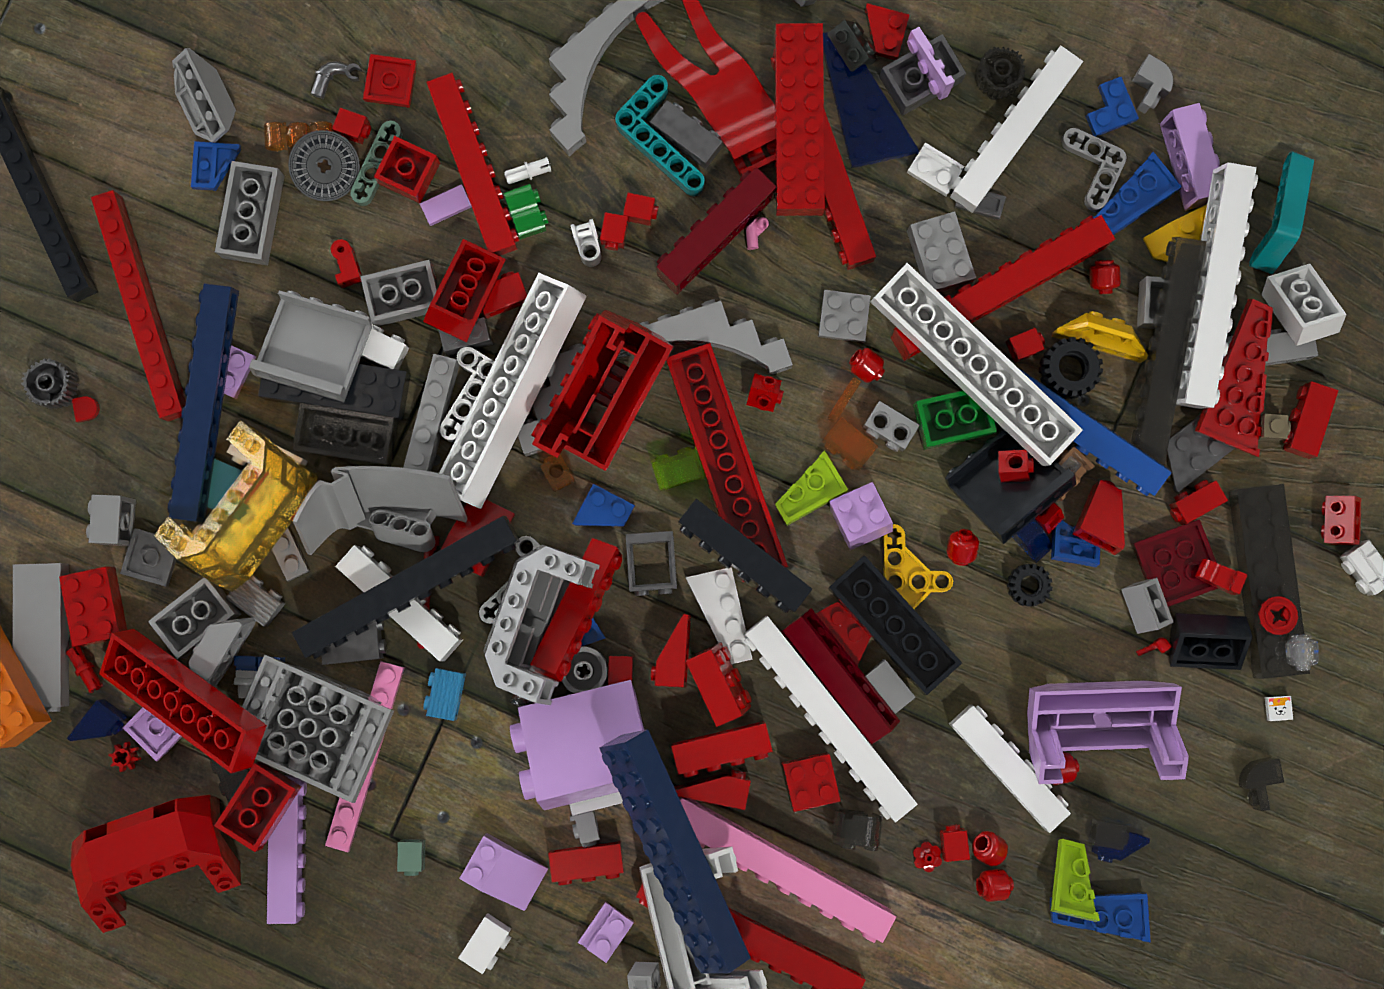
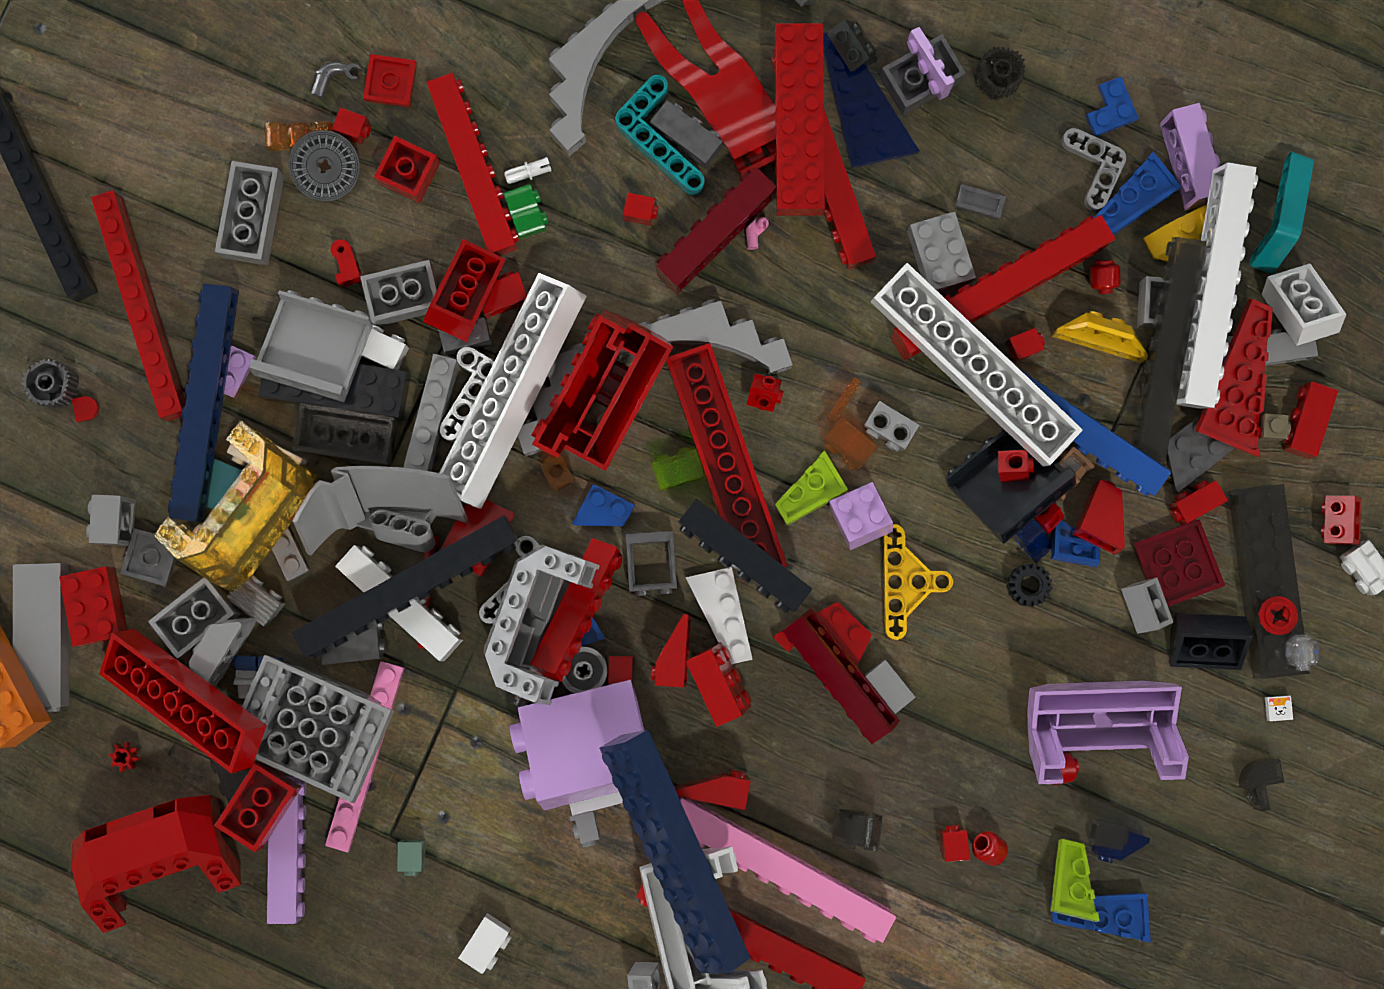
(84, 669): red pin -> none
(99, 721): clear blue slope -> none
(151, 734): lavender plate -> none
(202, 96): light grey wedge -> none
(211, 164): blue wing -> none
(373, 162): sand green beam -> none
(444, 694): dark azure brick -> none
(445, 205): lavender tile -> none
(503, 872): lavender slope -> none
(586, 239): white piece -> none
(586, 862): red brick -> none
(606, 932): lavender plate -> none
(614, 231): red brick -> none
(721, 748): red brick -> none
(811, 781): red brick -> none
(830, 718): white brick -> none
(844, 316): light grey plate -> none
(867, 365): red head -> none
(887, 30): red wing -> none
(895, 625): black brick -> none
(921, 854): red plant -> none
(935, 169): white plate -> none
(951, 420): green brick -> none
(962, 547): red head -> none
(994, 885): red head -> none
(1009, 768): white brick -> none
(1016, 128): white brick -> none
(1087, 358): black tyre -> none
(1156, 78): light grey brick -> none
(1160, 643): red hand -> none
(1221, 577): red leg -> none

